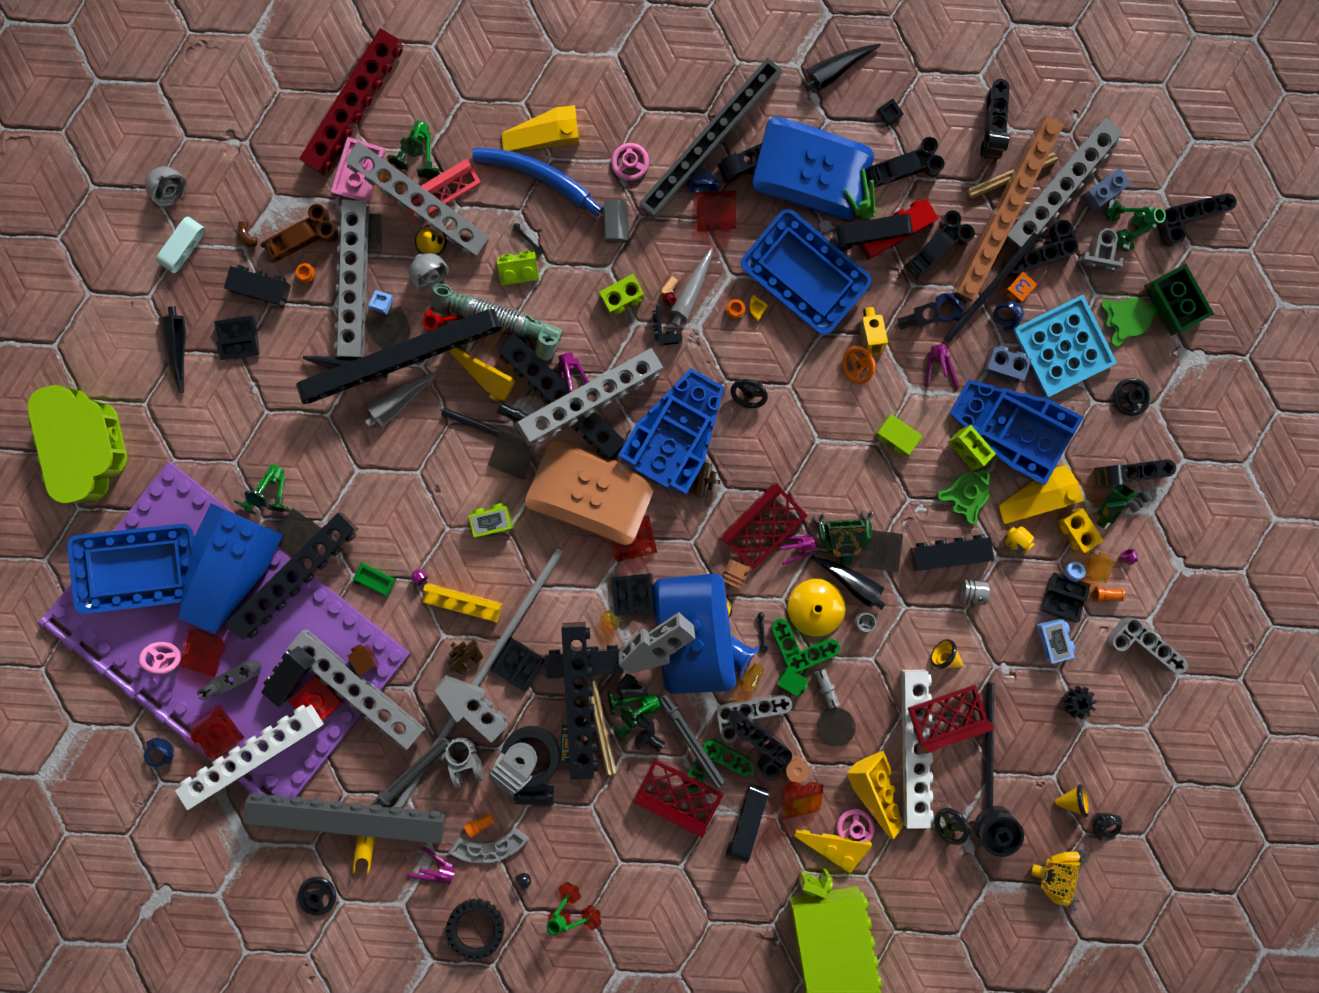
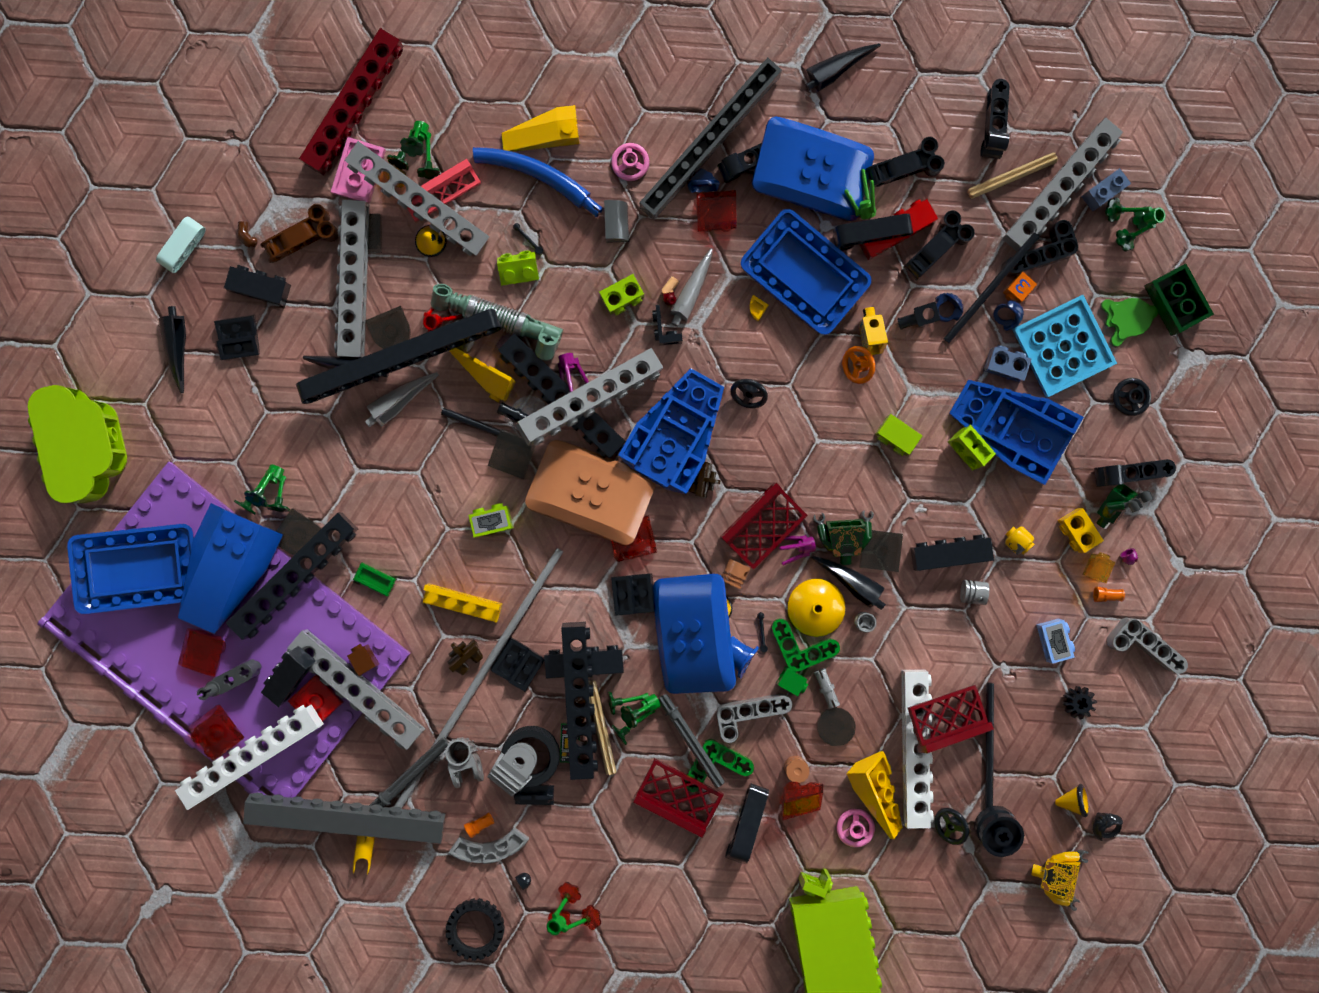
(160, 661): bright pink piece -> none
(162, 746): dark blue piece -> none
(165, 185): light grey cylinder -> none
(305, 273): orange plate -> none
(311, 901): black piece -> none
(381, 302): light blue tile -> none
(419, 576): magenta hinge -> none
(427, 270): light grey cylinder -> none
(444, 874): magenta plant -> none
(457, 694): light grey brick -> none
(610, 620): clear yellow piece -> none
(630, 685): black piece -> none
(647, 735): black bracket -> none
(654, 647): light grey brick -> none
(735, 309): orange plate -> none
(751, 678): clear yellow cone -> none
(758, 739): black beam -> none
(839, 850): yellow wing -> none
(890, 112): black tile -> none
(940, 354): magenta plant -> none
(946, 655): yellow hat -> none
(968, 493): bright green tile -> none
(1007, 209): nougat brick -> none
(1035, 498): yellow wedge -> none
(1065, 598): black slope -> none
(1075, 571): light blue tile -> none
(1101, 253): light grey pin -> none
(1196, 213): black beam -> none

